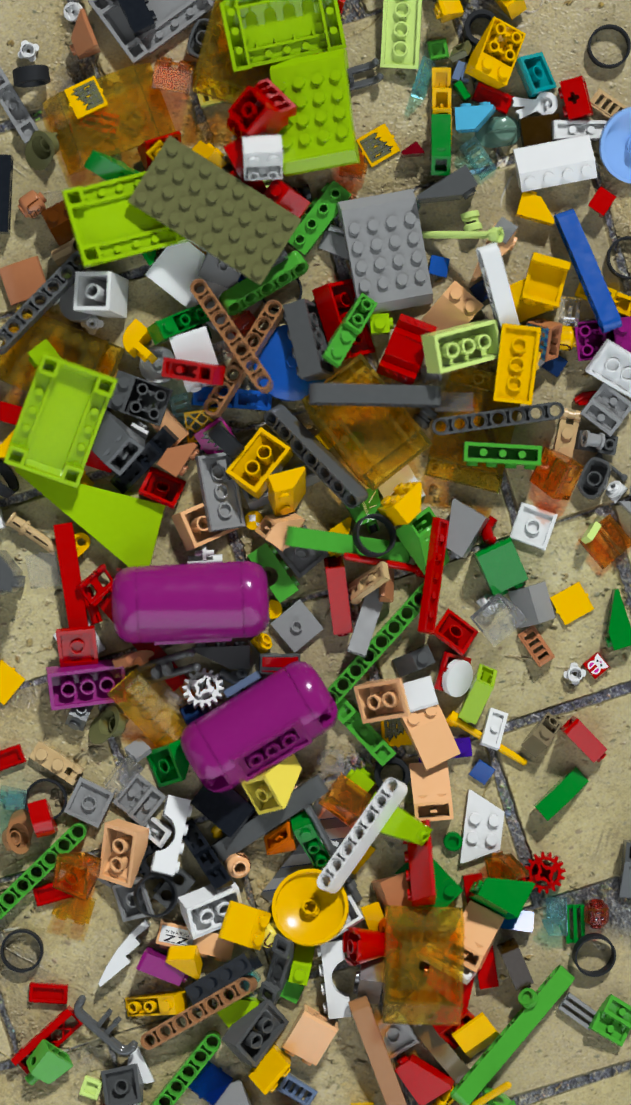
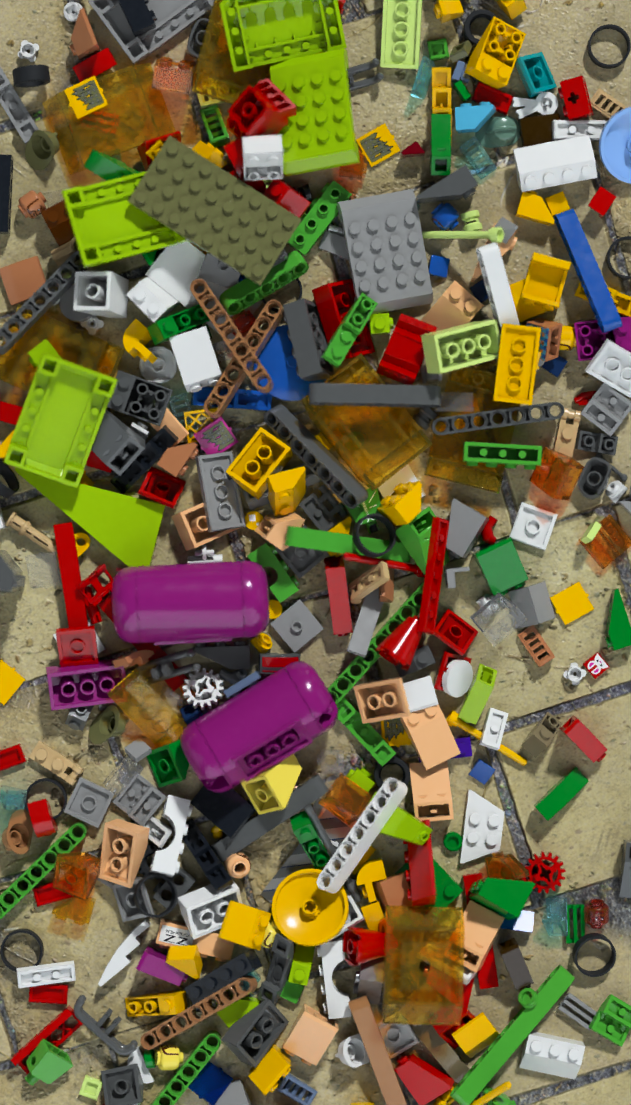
(46, 974): none -> white tile
(95, 65): none -> red slope
(149, 1058): none -> green tile
(152, 299): none -> white slope
(168, 1057): none -> light yellow head
(193, 371): red slope -> none
(220, 137): none -> bright green slope
(226, 441): black tyre -> none
(280, 840): orange slope -> none
(319, 513): none -> dark grey plate
(352, 1052): none -> white piece
(370, 872): none -> yellow brick
(401, 643): none -> red cone
(445, 216): none -> blue head
(450, 575): none -> light grey panel
(552, 1055): none -> white slope
(557, 203): none -> yellow tile
(568, 319): clear tile -> none
(592, 439): light grey bush -> none

